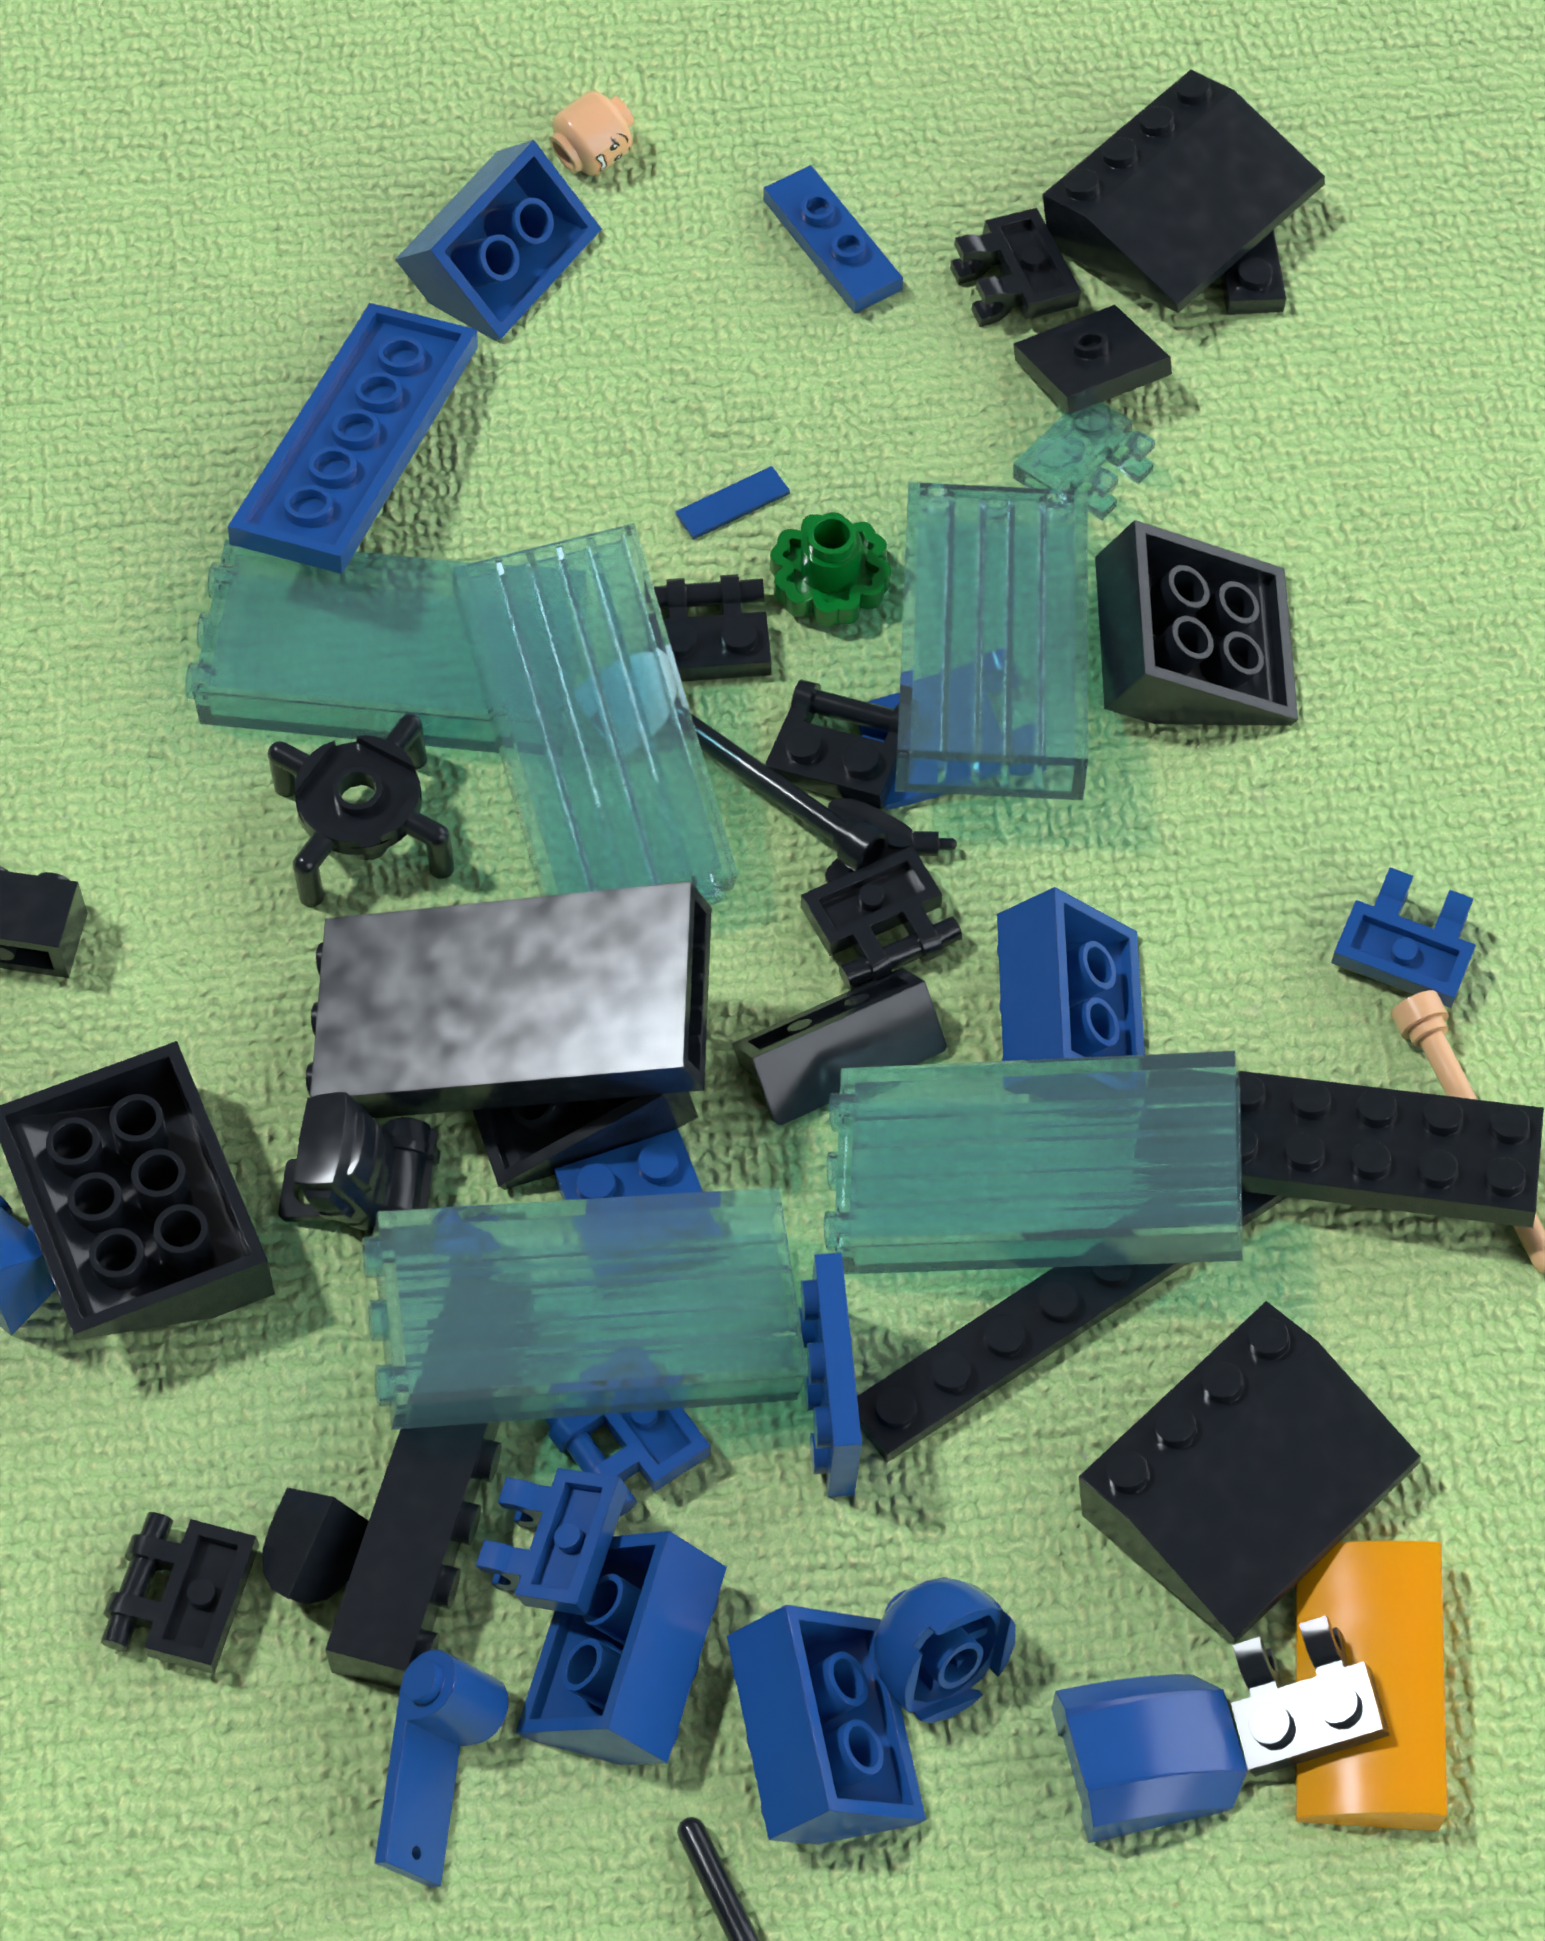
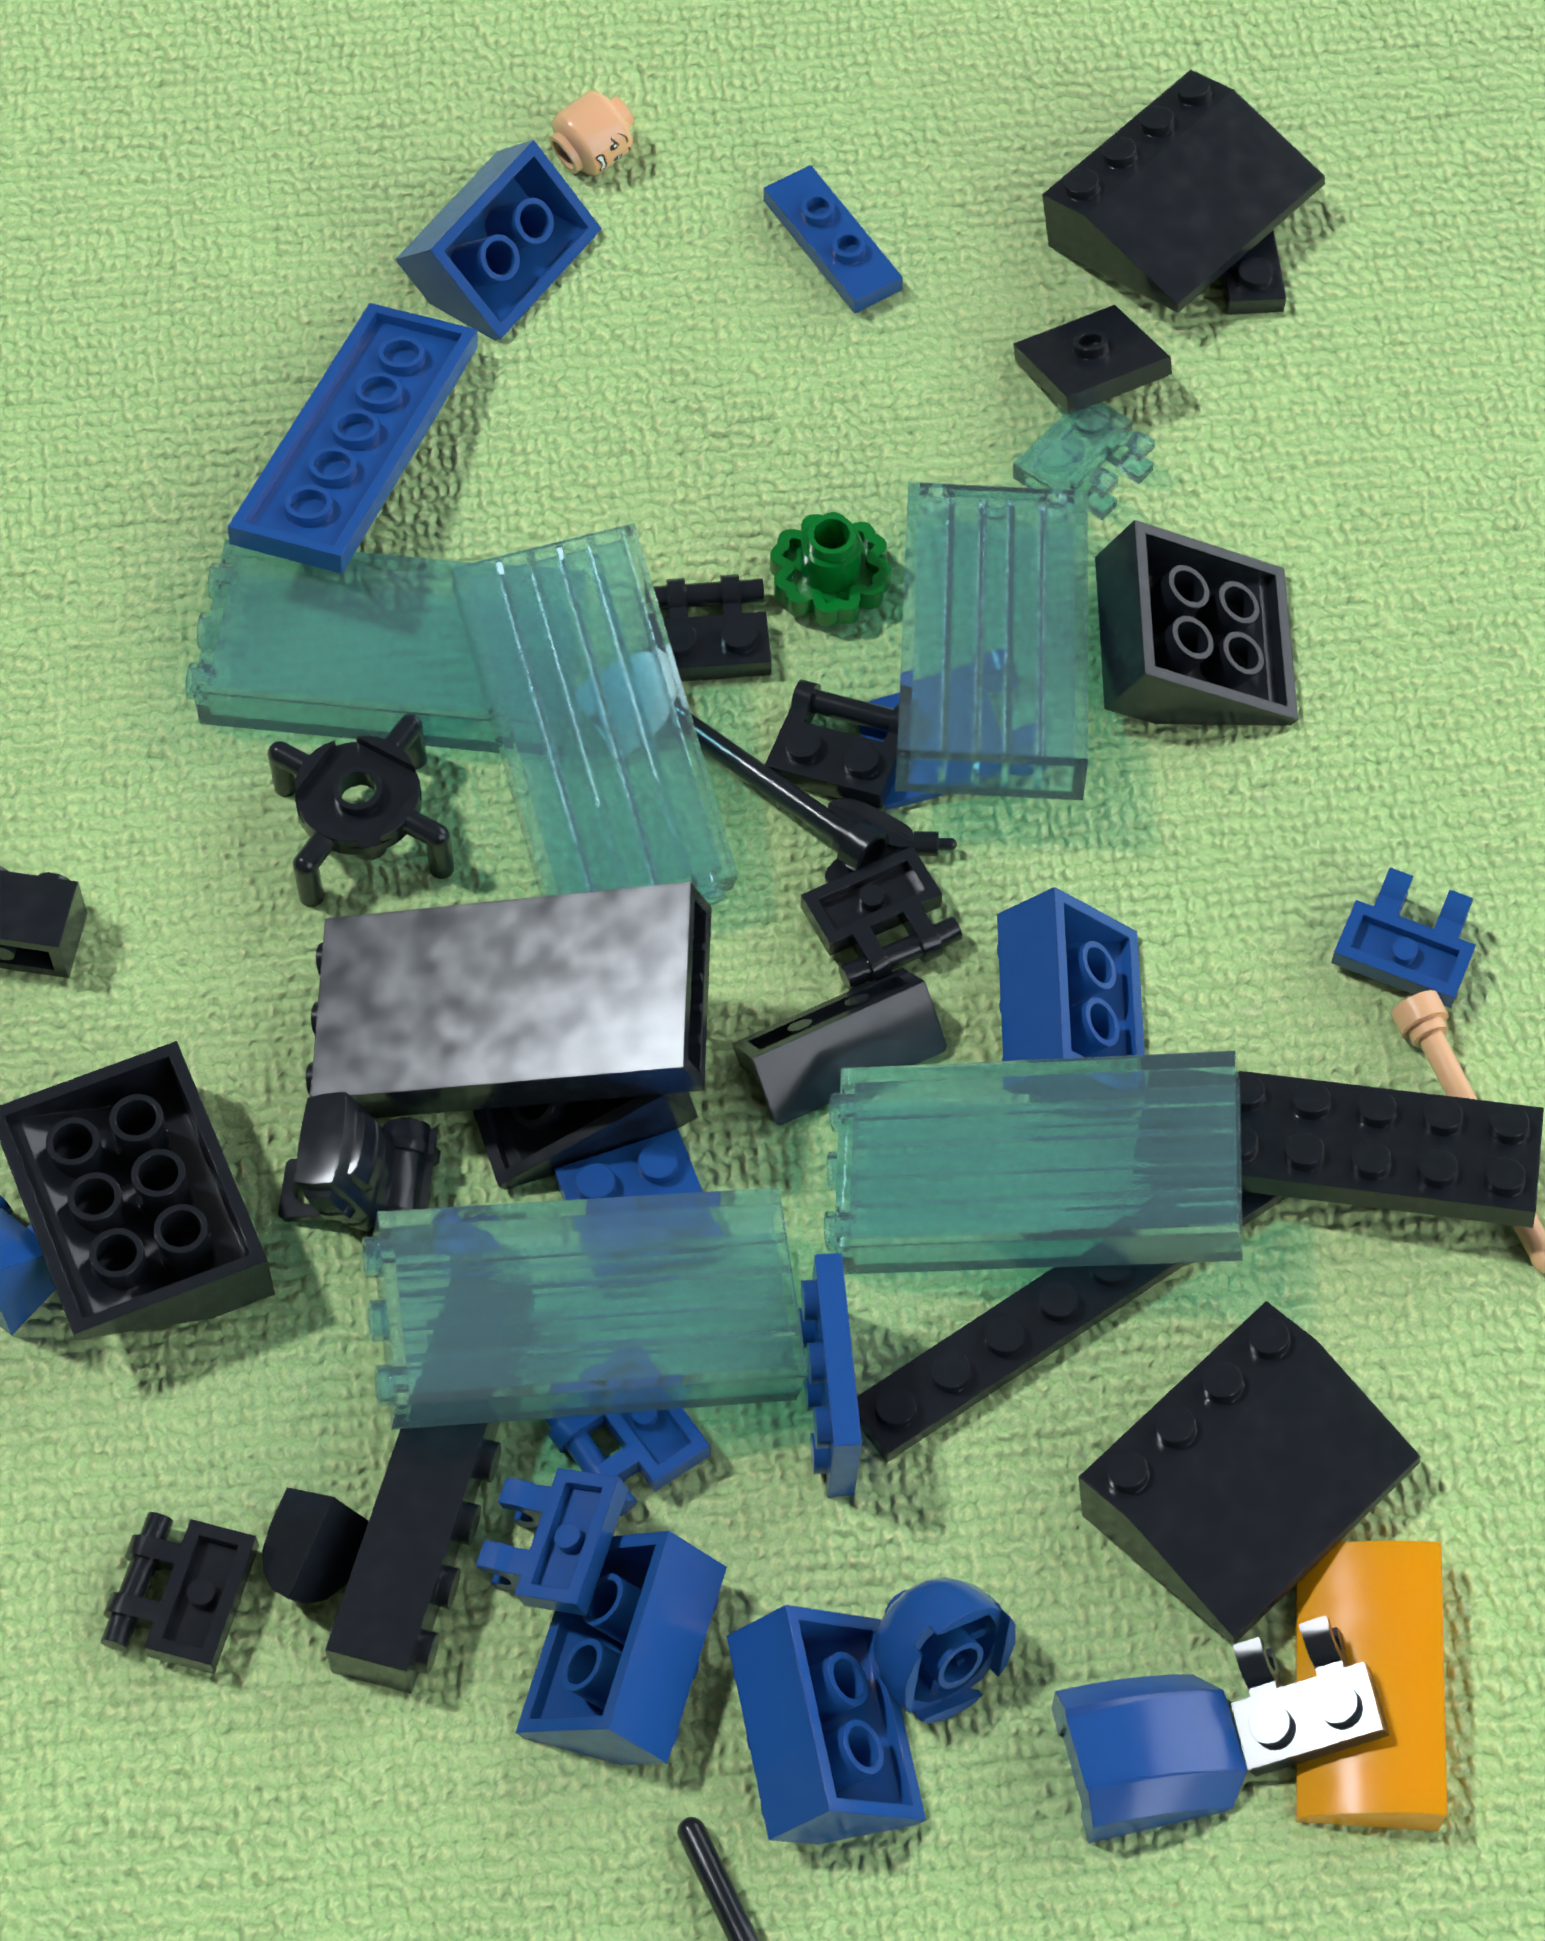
(438, 1711): blue door -> none
(732, 502): blue window -> none
(1030, 264): black plate -> none

